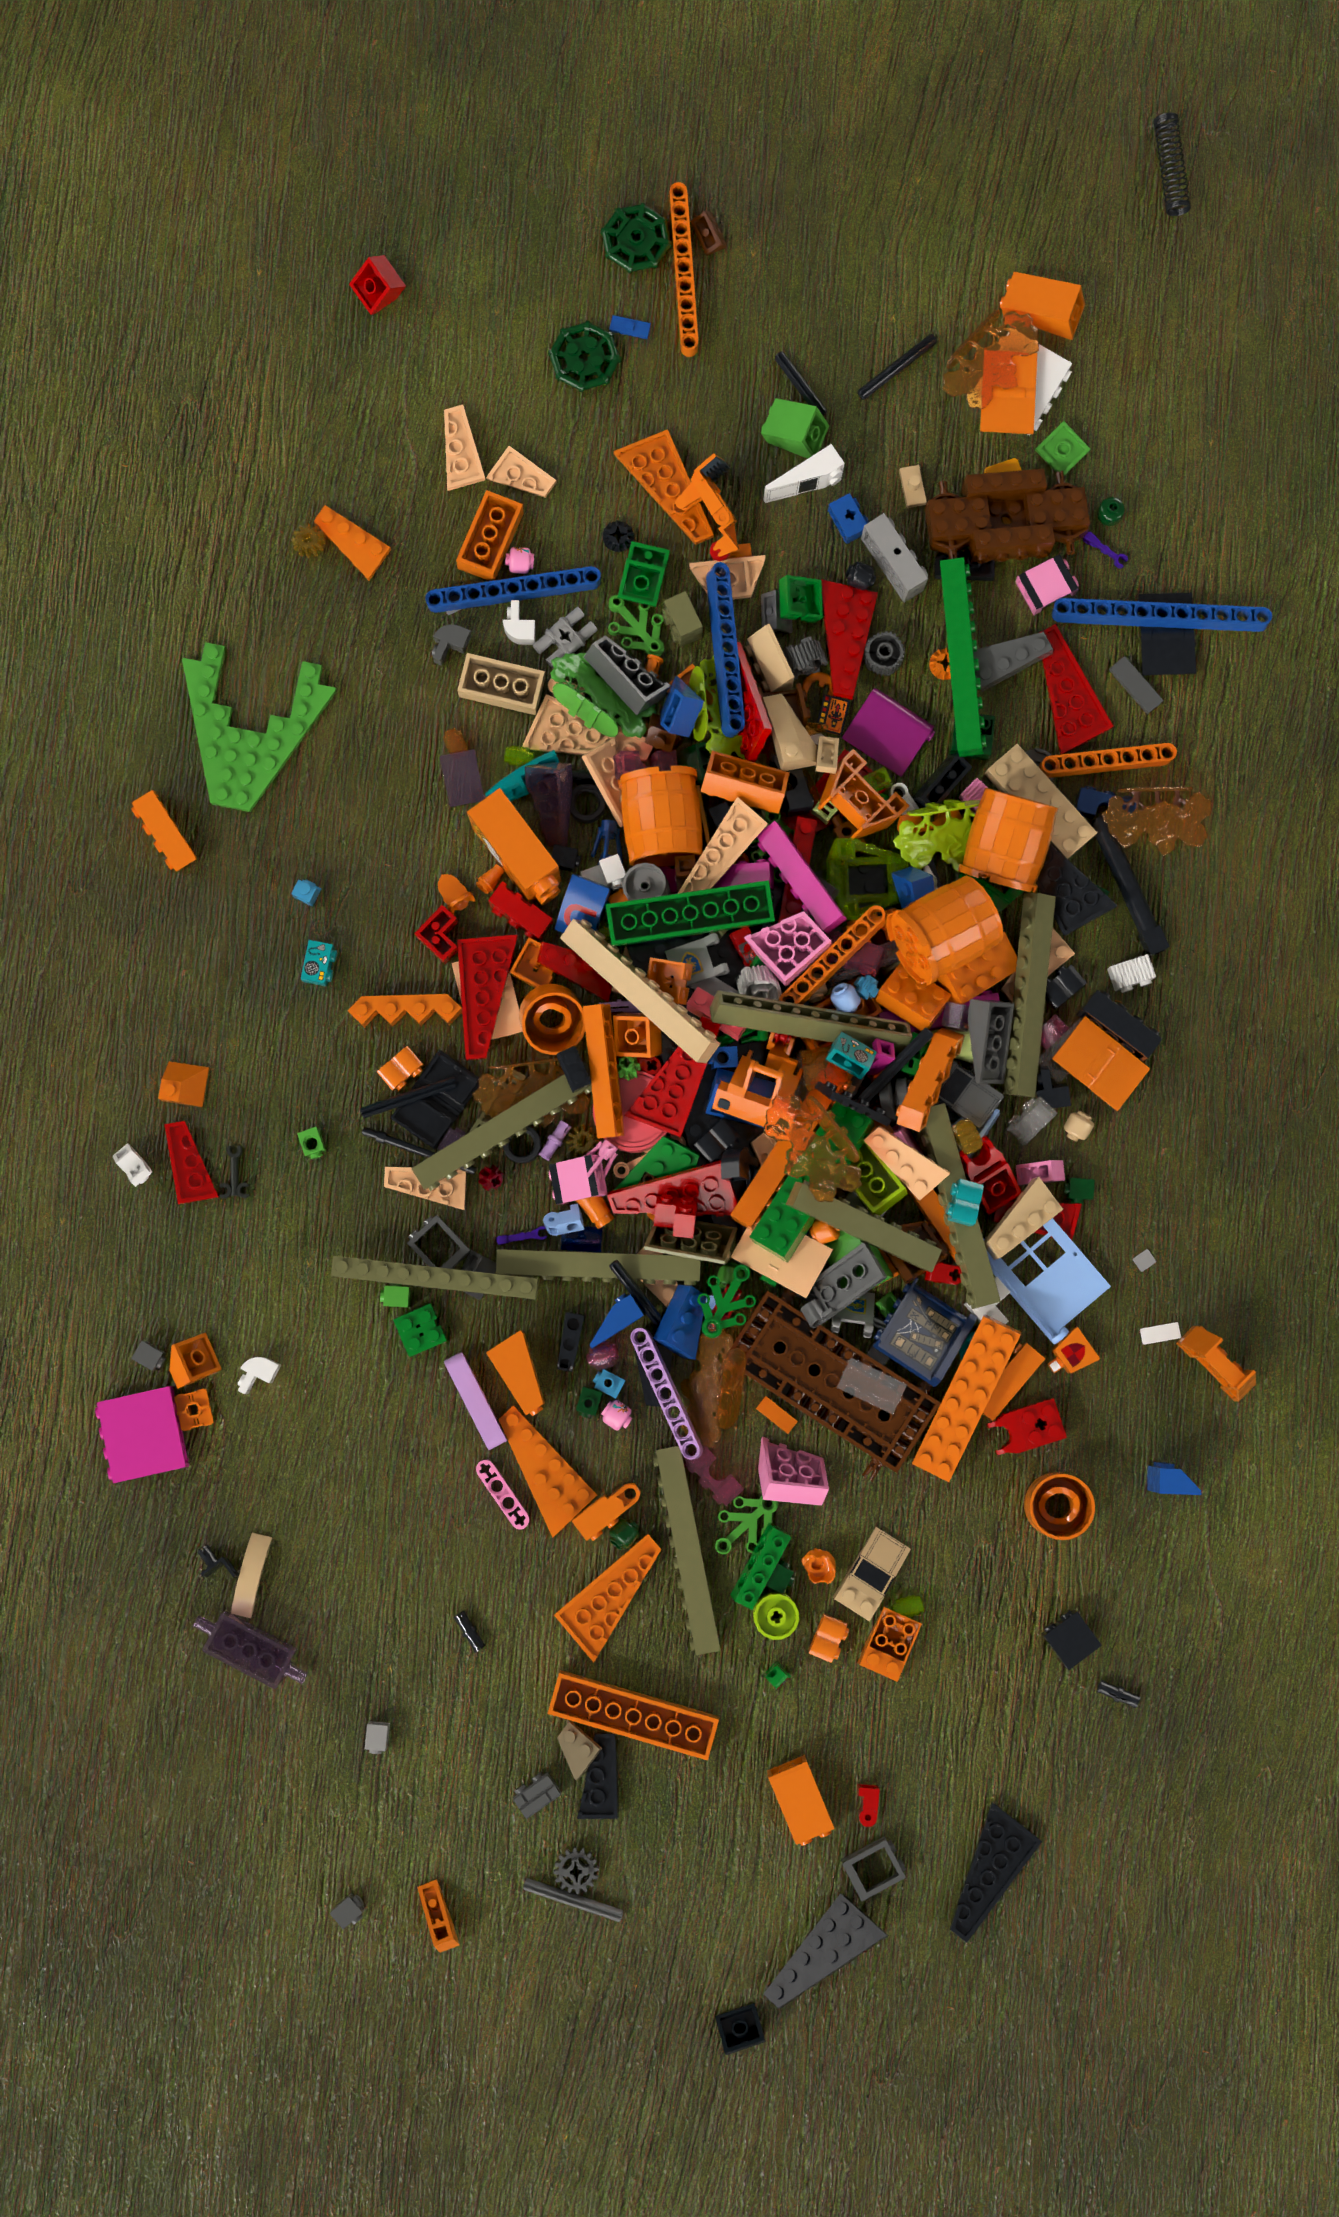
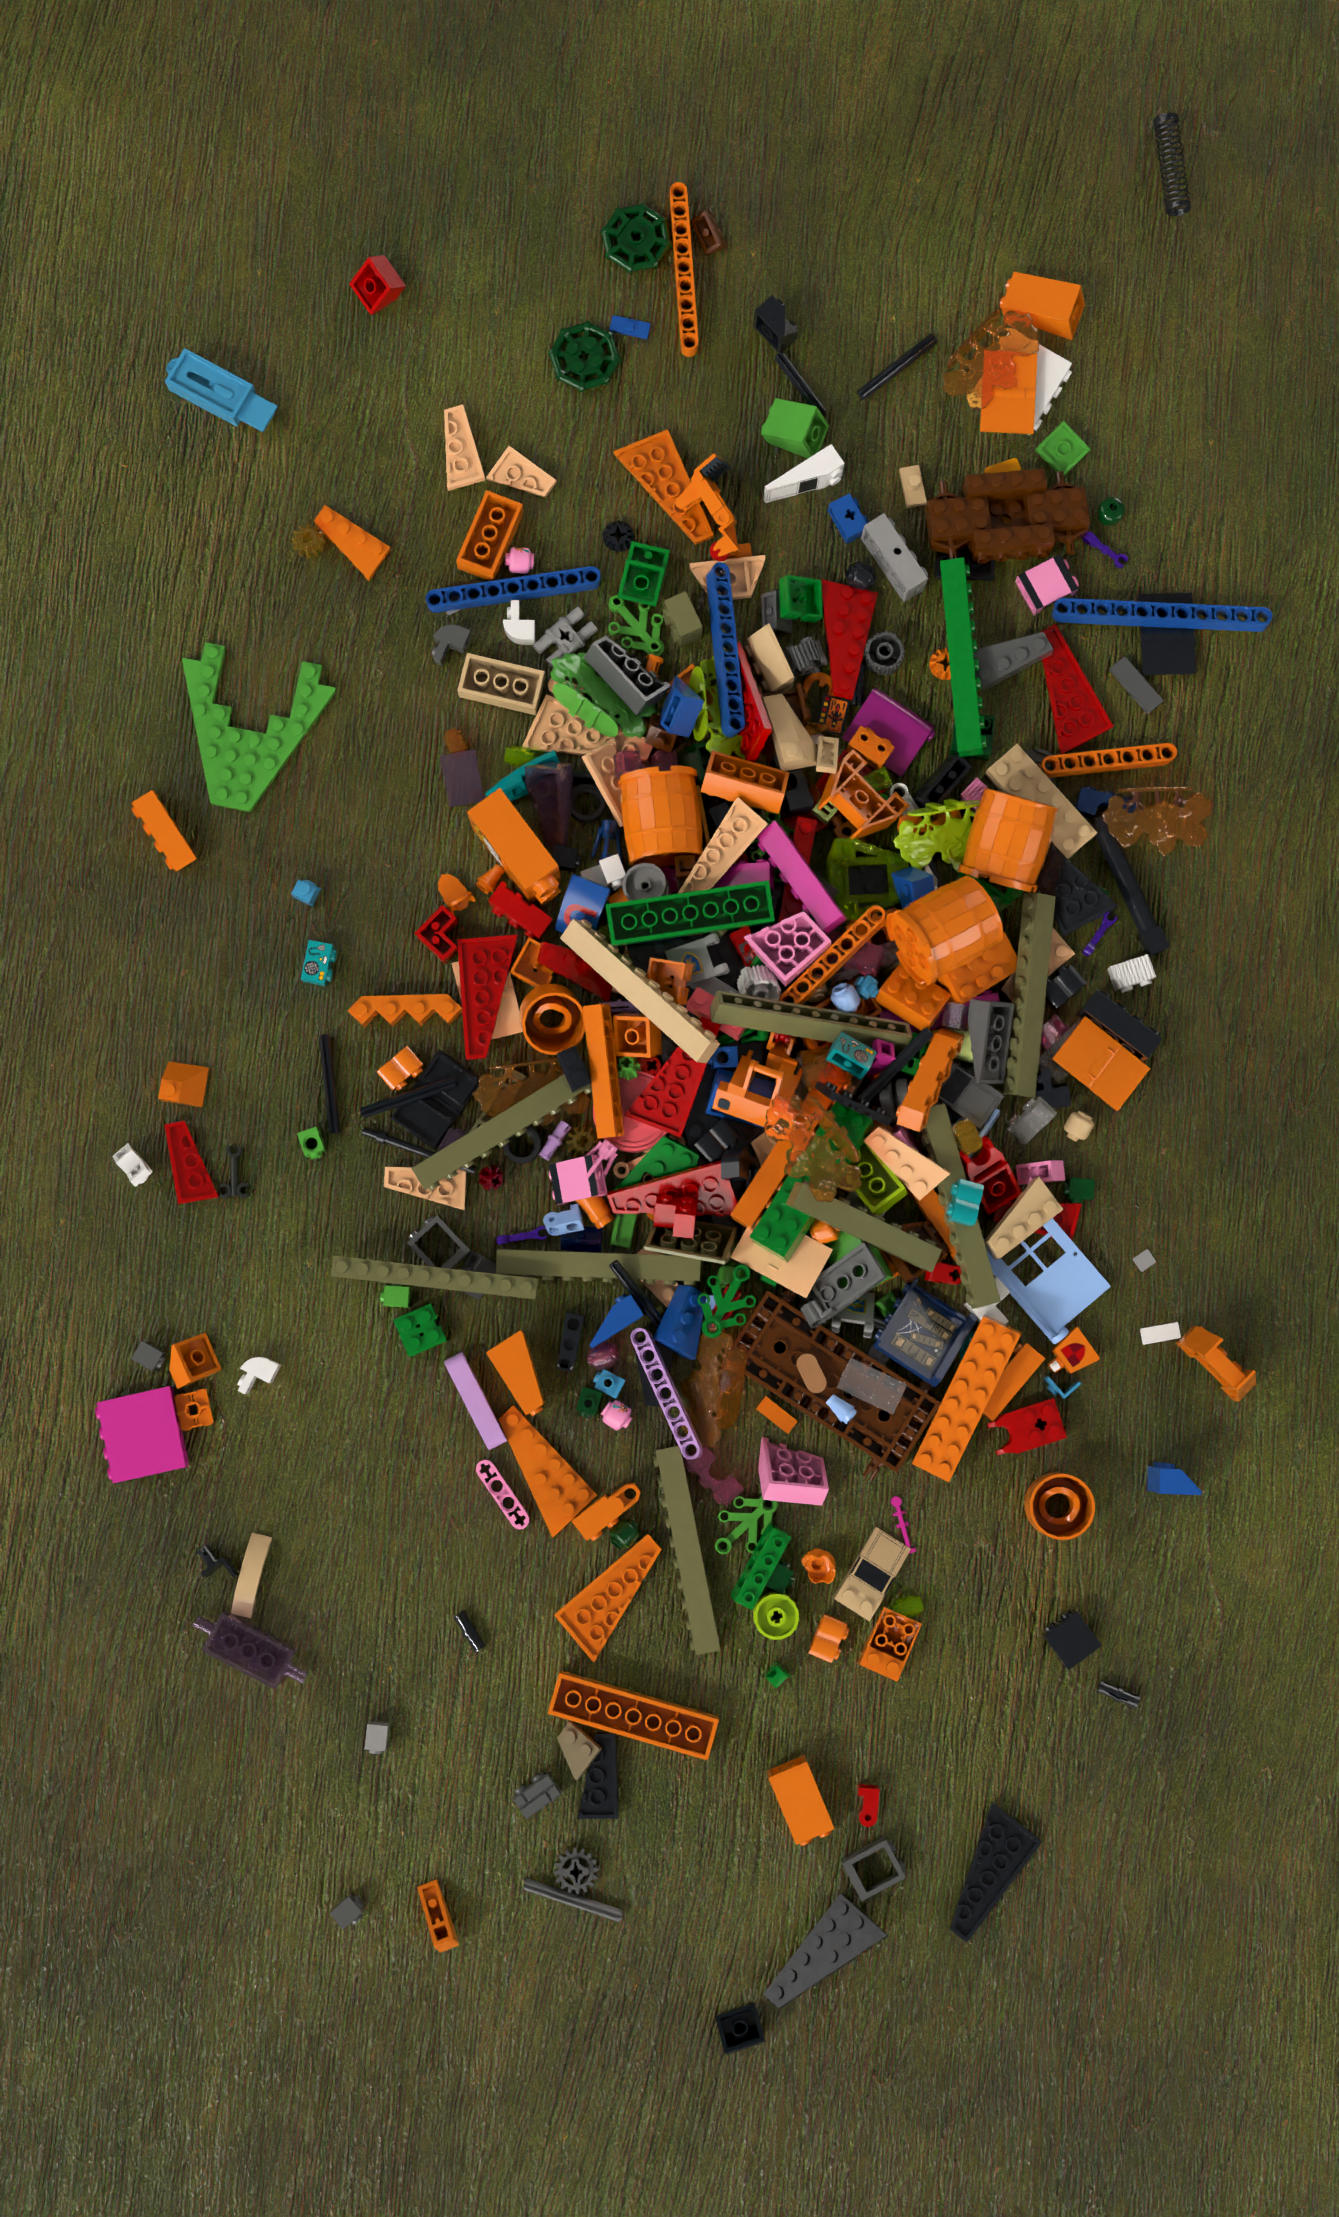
(218, 391): none -> dark azure piece
(329, 1083): none -> black axle
(623, 1230): none -> bright green tile
(772, 324): none -> black slope
(811, 1373): none -> medium nougat tile
(841, 1408): none -> light blue cone
(859, 689): none -> black pin
(871, 747): none -> orange brick
(896, 1502): none -> dark pink piece
(1052, 1387): none -> dark azure bracket
(1098, 934): none -> dark purple piece

